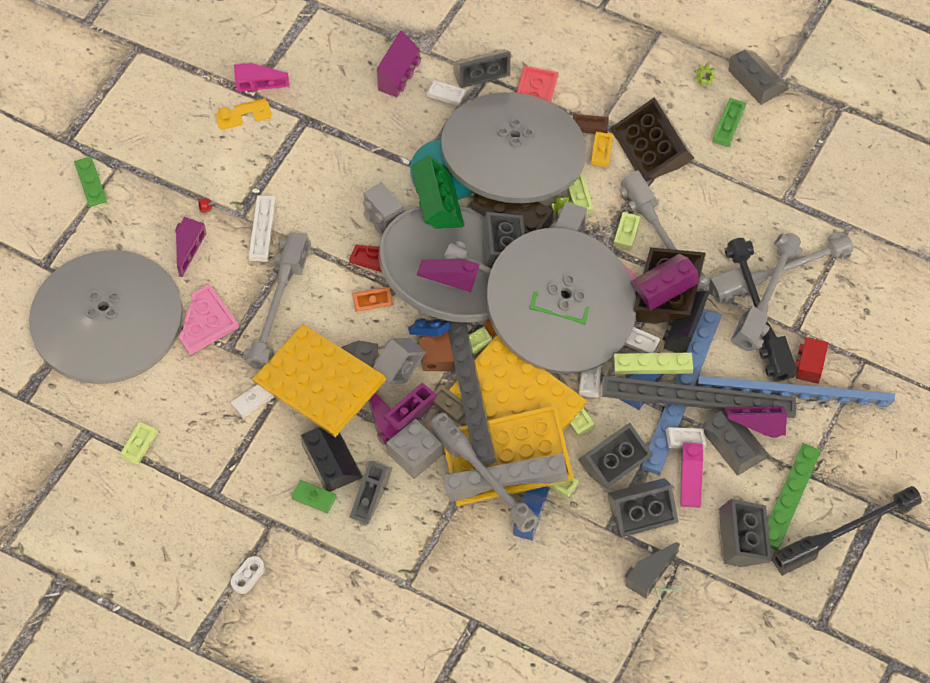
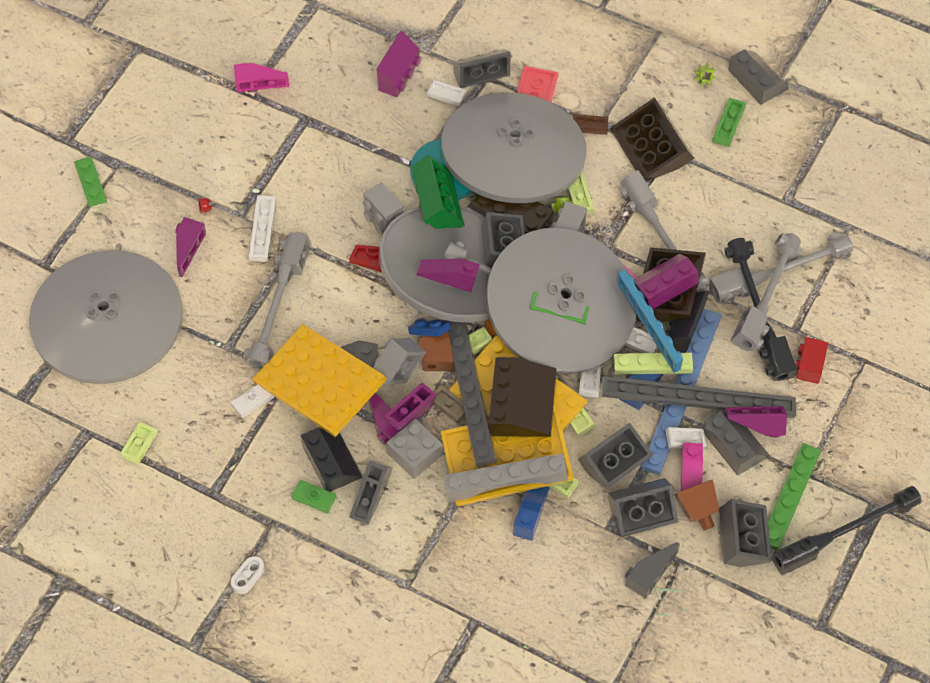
(206, 320): bright pink plate -> none
(259, 108): yellow piece -> none
(372, 299): orange slope -> none
(458, 445): light grey bar -> none
(522, 398): none -> dark brown slope
(602, 149): yellow plate -> none
(627, 231): yellowish green plate -> none
(647, 317): none -> dark azure plate
(699, 503): none -> dark orange torso
(804, 392): medium blue plate -> none

